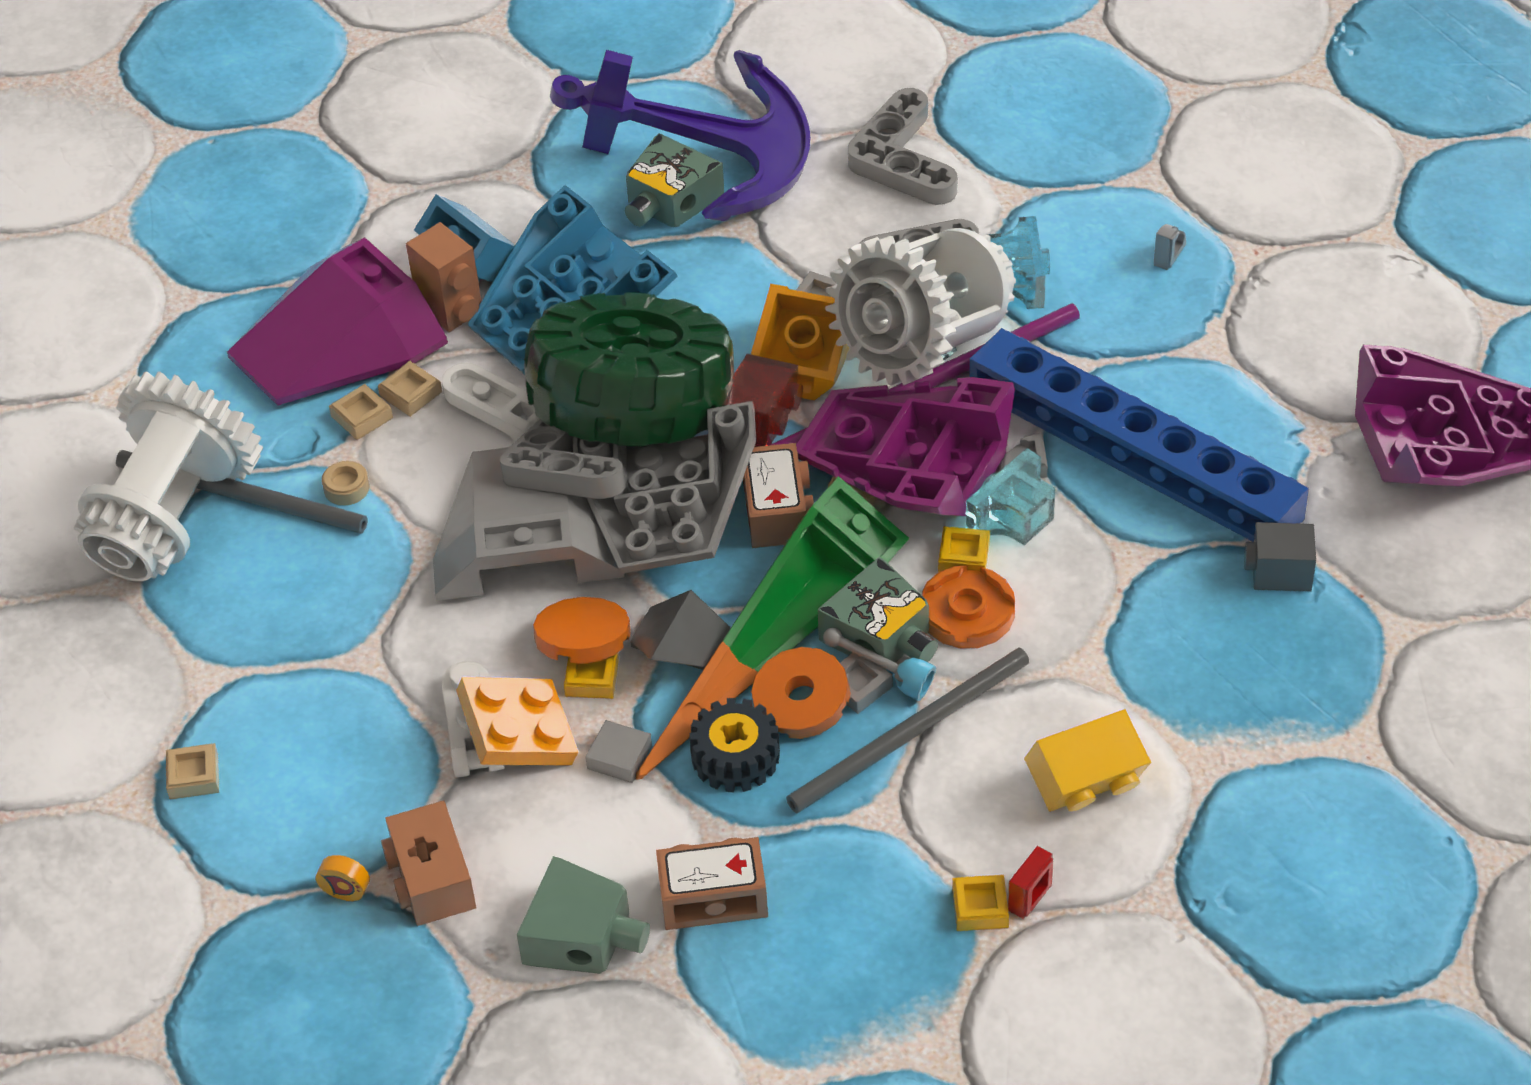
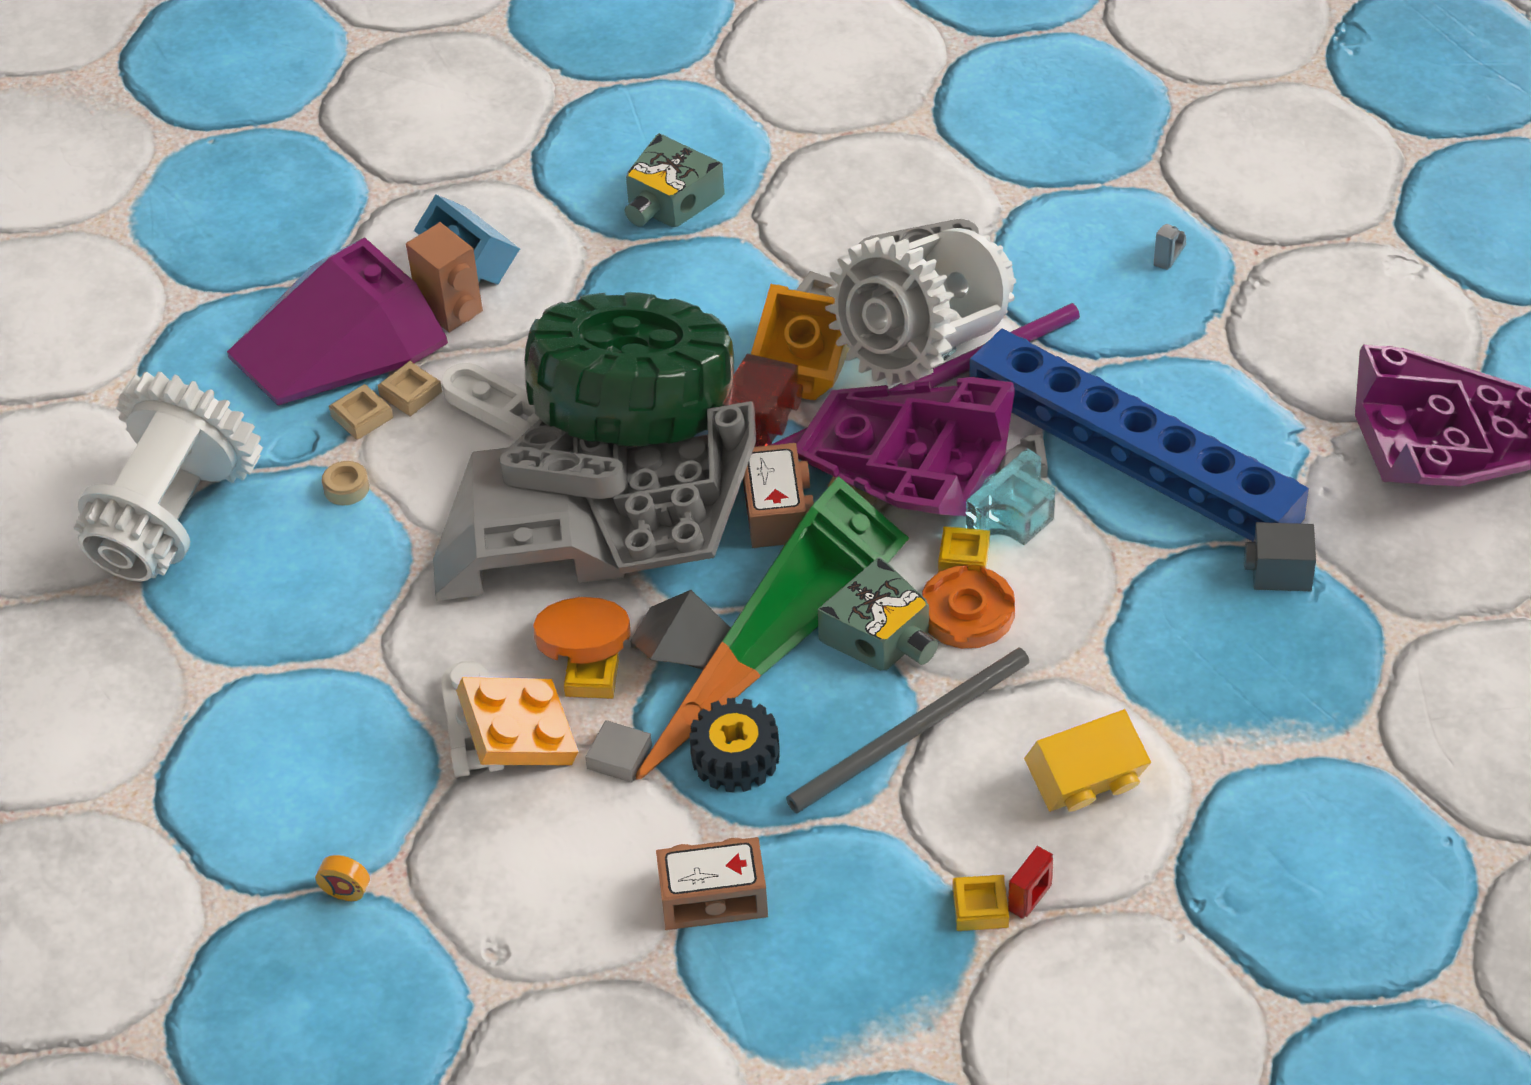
(192, 771): tan tile -> none
(276, 501): dark grey piece -> none
(430, 863): nougat brick -> none
(558, 260): dark azure wedge -> none
(578, 921): sand green torso -> none
(772, 144): dark purple piece -> none
(802, 668): orange tile -> none
(866, 681): light grey tile -> none
(877, 154): light grey beam -> none
(911, 676): hinge -> none
(1028, 260): clear light blue brick -> none

